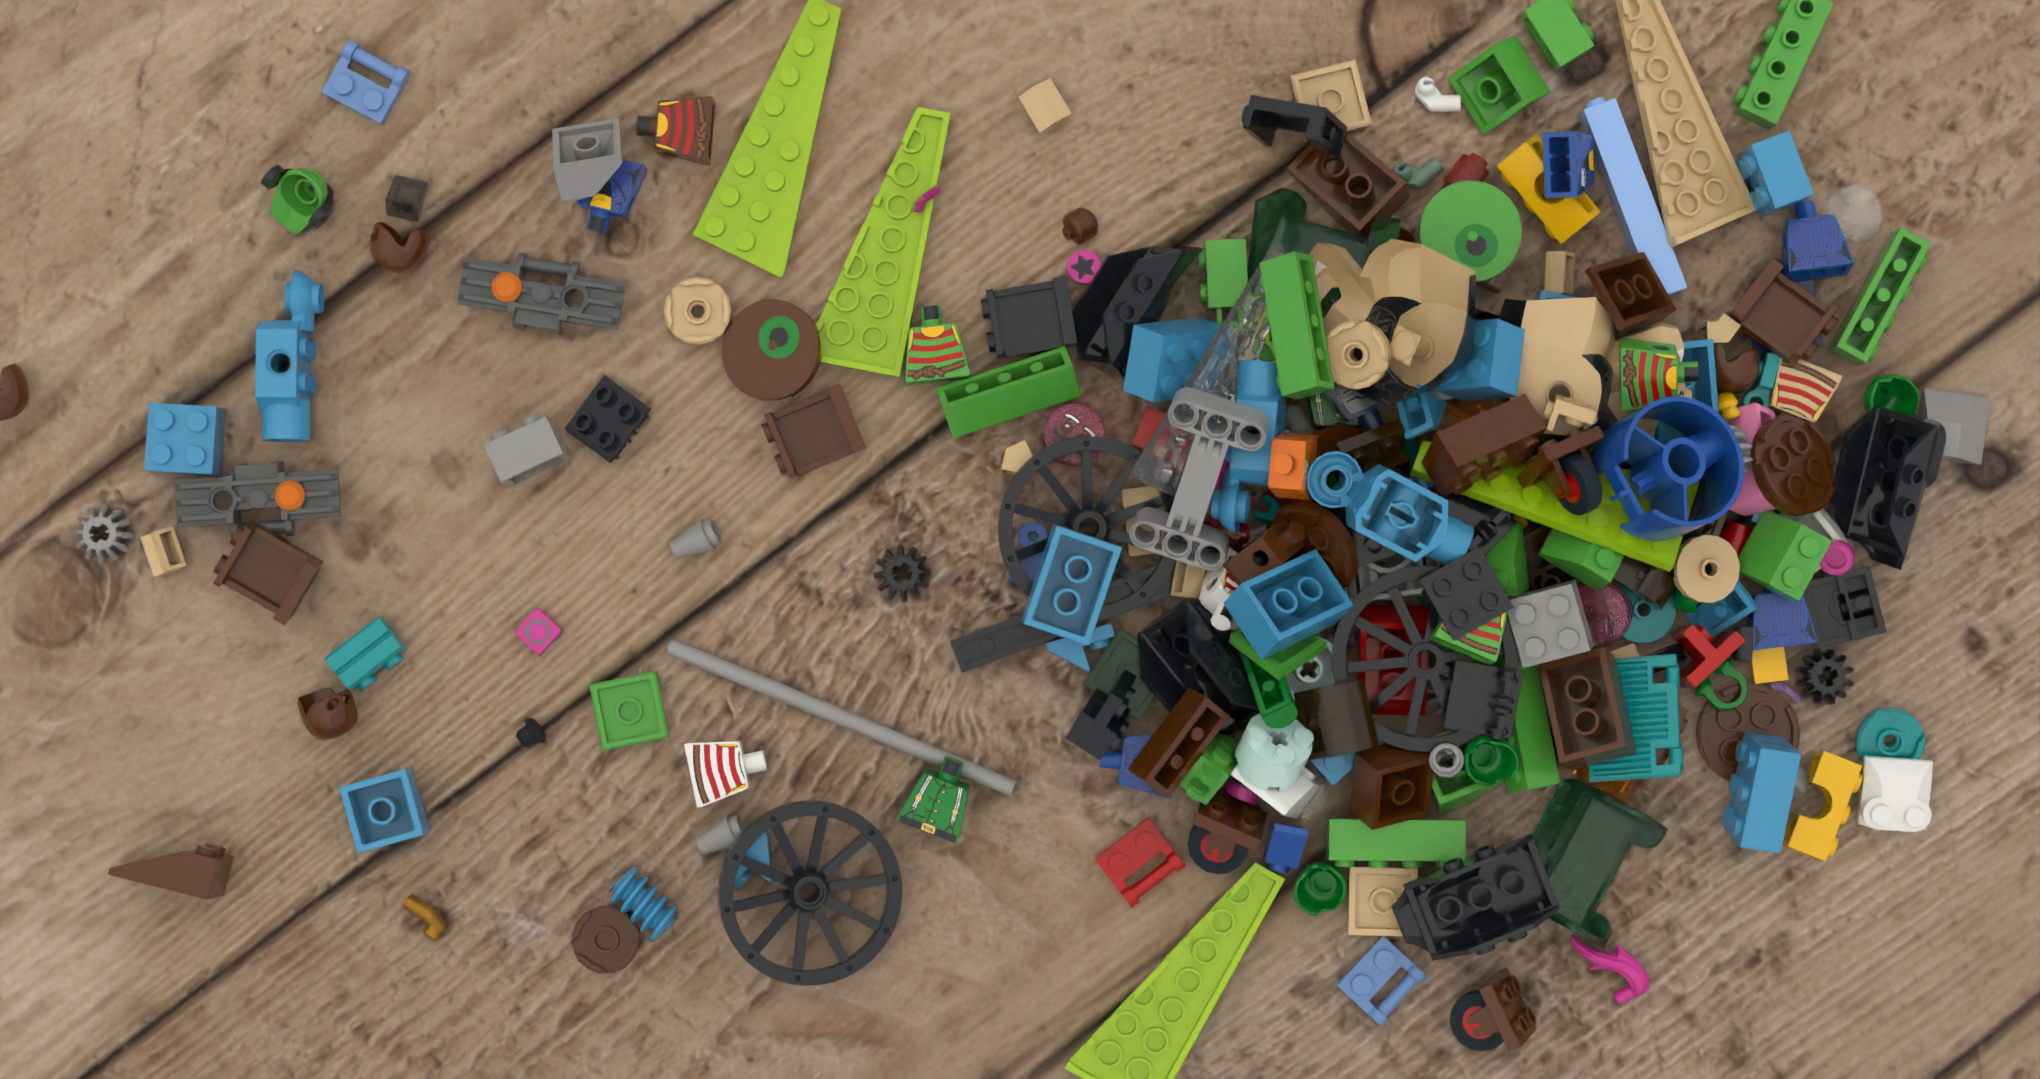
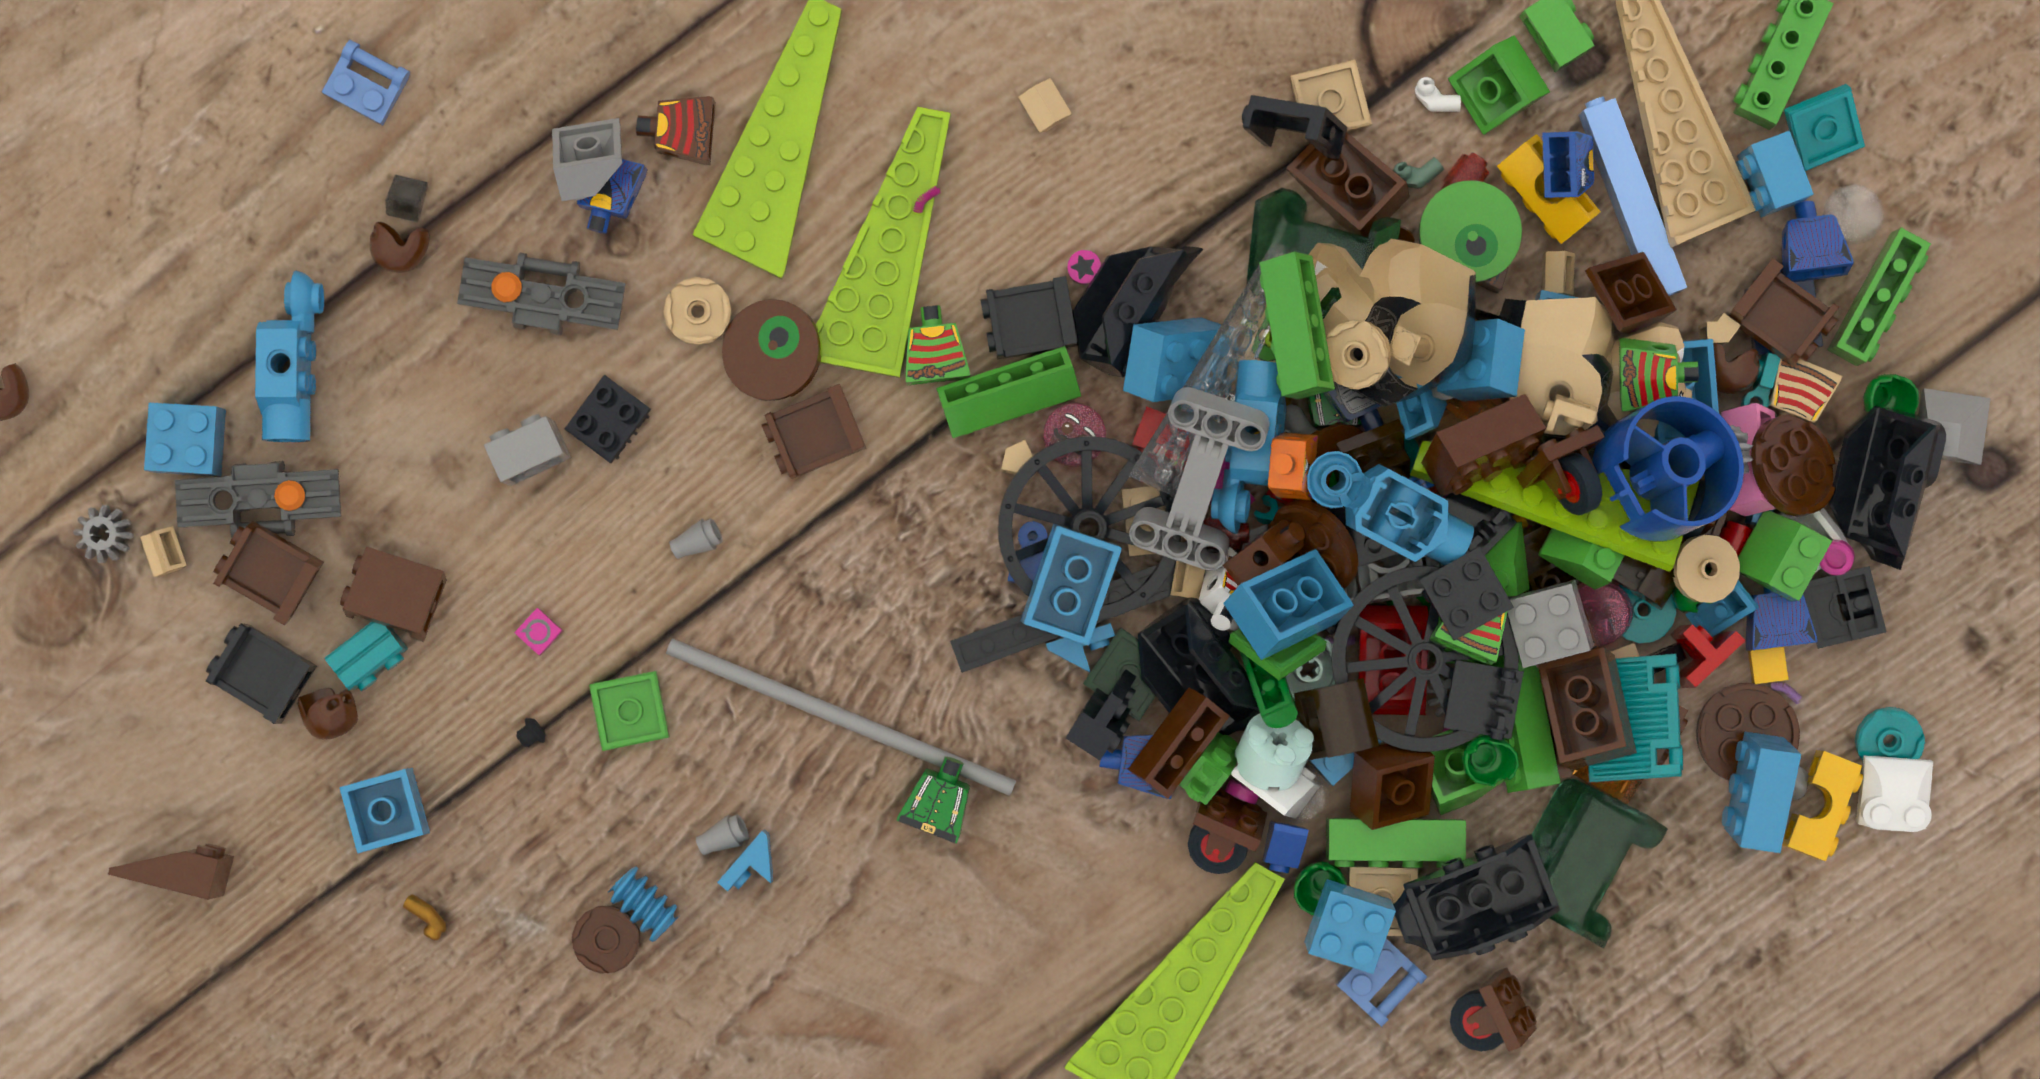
(260, 672): none -> black panel
(300, 197): bright green cap -> none
(394, 592): none -> reddish brown panel
(721, 769): white torso -> none
(737, 857): black wheel -> none
(899, 563): black gear -> none
(1080, 226): reddish brown piece -> none
(1133, 852): red plate -> none
(1224, 274): bright green brick -> none
(1349, 926): none -> dark azure brick
(1446, 753): light grey cone -> none
(1619, 962): dark pink piece -> none
(1726, 669): green piece -> none
(1728, 406): yellow arm -> none
(1744, 652): black tile -> none
(1825, 127): none -> teal tile
(1833, 684): black gear -> none

